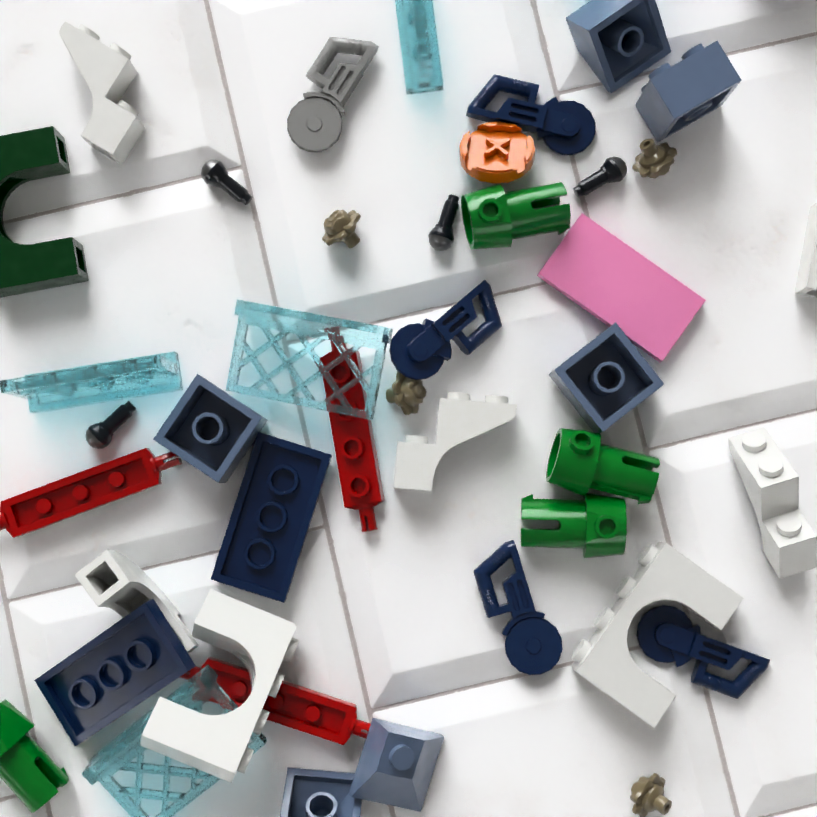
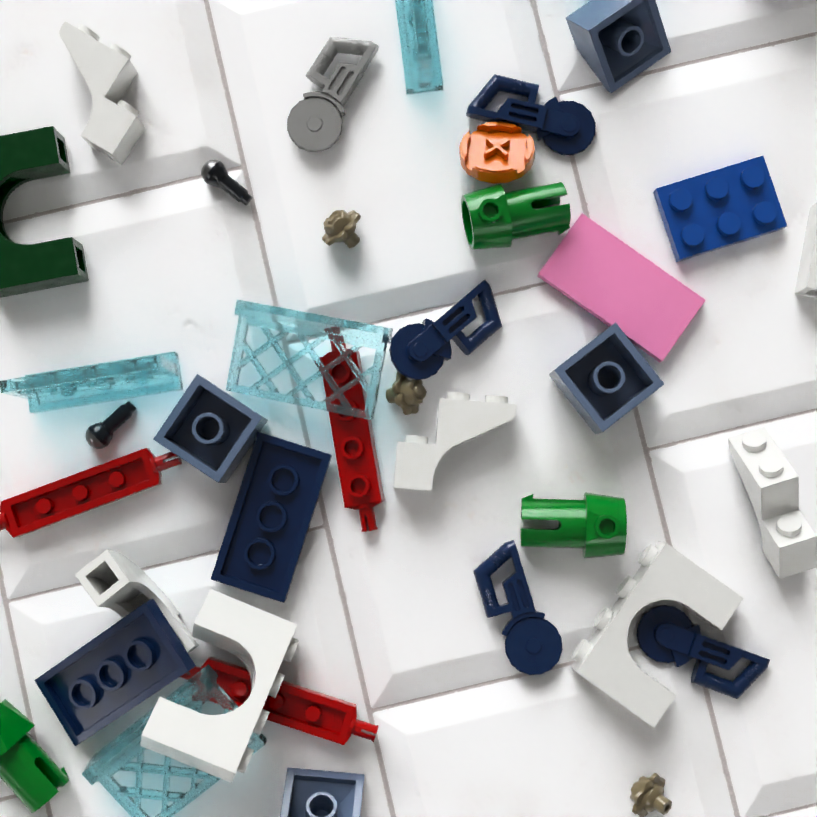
(396, 765): sand blue slope -> none
(442, 236): black piece -> none
(583, 463): green piece -> none
(612, 170): black piece -> none
(654, 159): dark tan plant -> none
(687, 90): sand blue brick -> none
(719, 208): none -> blue plate

